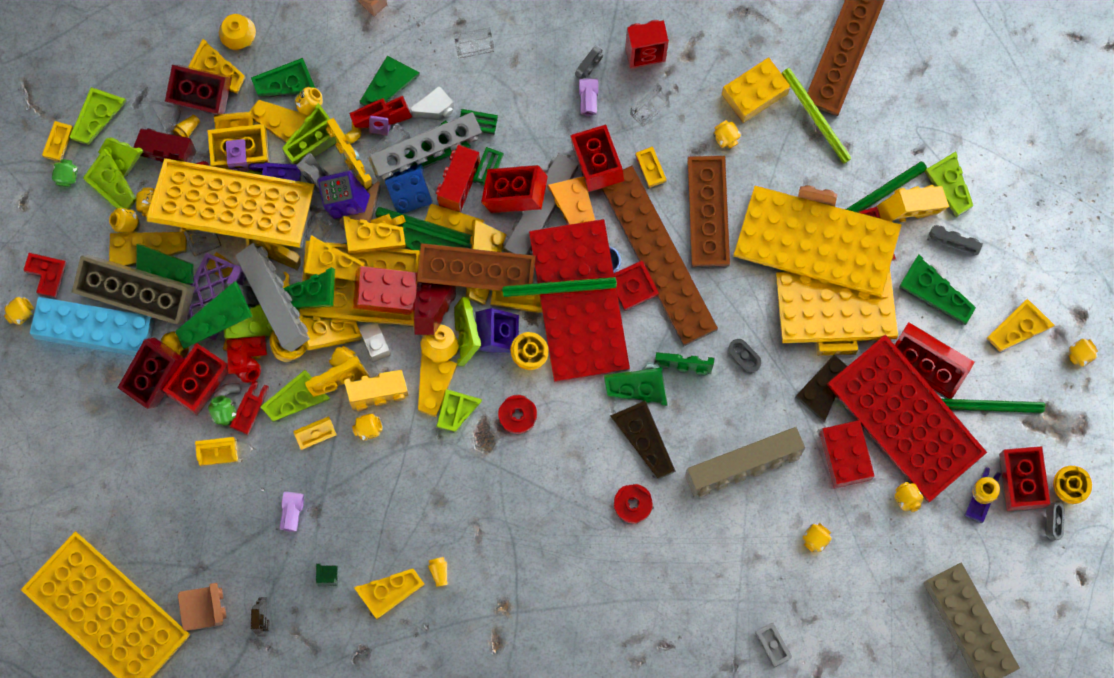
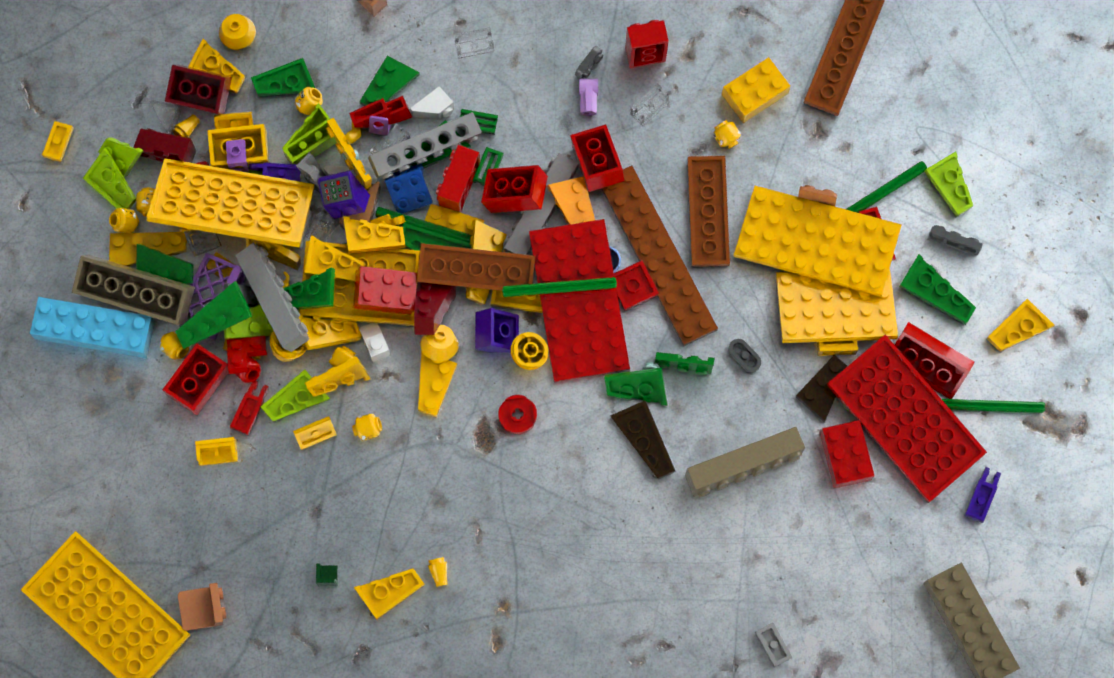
(18, 310): yellow head -> none
(49, 269): red plate -> none
(64, 173): bright green head -> none
(95, 115): lime wing -> none
(150, 372): dark red brick -> none
(222, 410): bright green head -> none
(226, 389): light grey arm -> none
(259, 621): dark brown wing -> none
(277, 119): yellow wing -> none
(292, 505): lavender piece -> none
(376, 390): yellow wedge -> none
(455, 410): lime wing -> none
(468, 336): lime wing -> none
(632, 492): red plate -> none
(650, 167): yellow plate -> none
(816, 116): lime axle -> none
(816, 537): yellow head -> none
(908, 497): yellow head -> none
(913, 203): yellow wedge -> none
(986, 490): yellow head -> none
(1024, 478): red brick -> none
(1055, 520): dark grey plate -> none
(1072, 484): yellow cone -> none
(1083, 352): yellow head -> none

